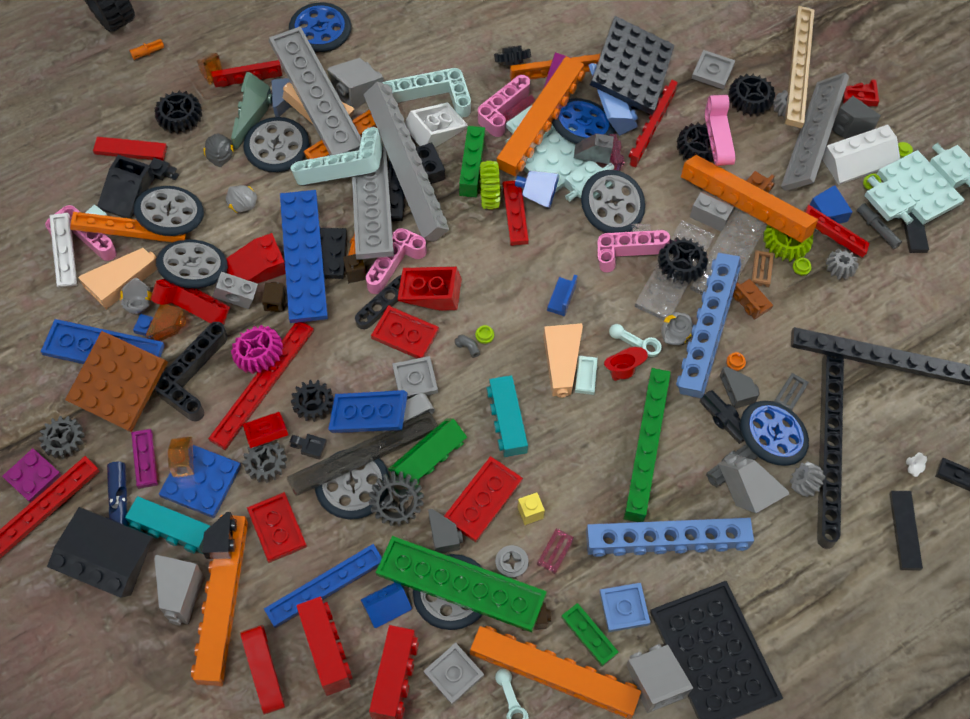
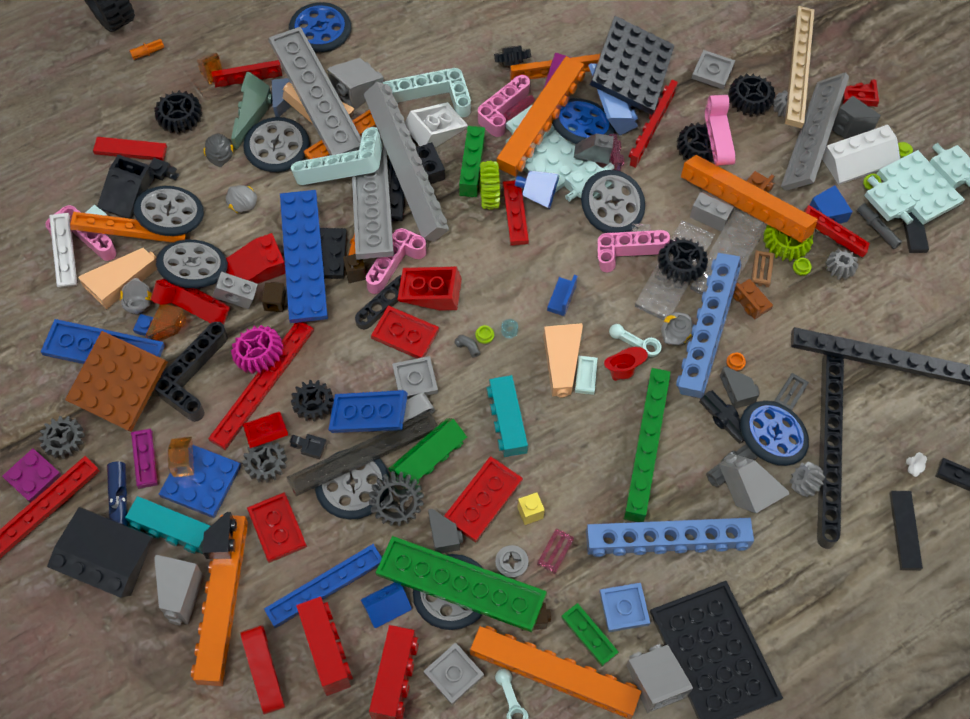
(509, 334): none -> clear light blue bush

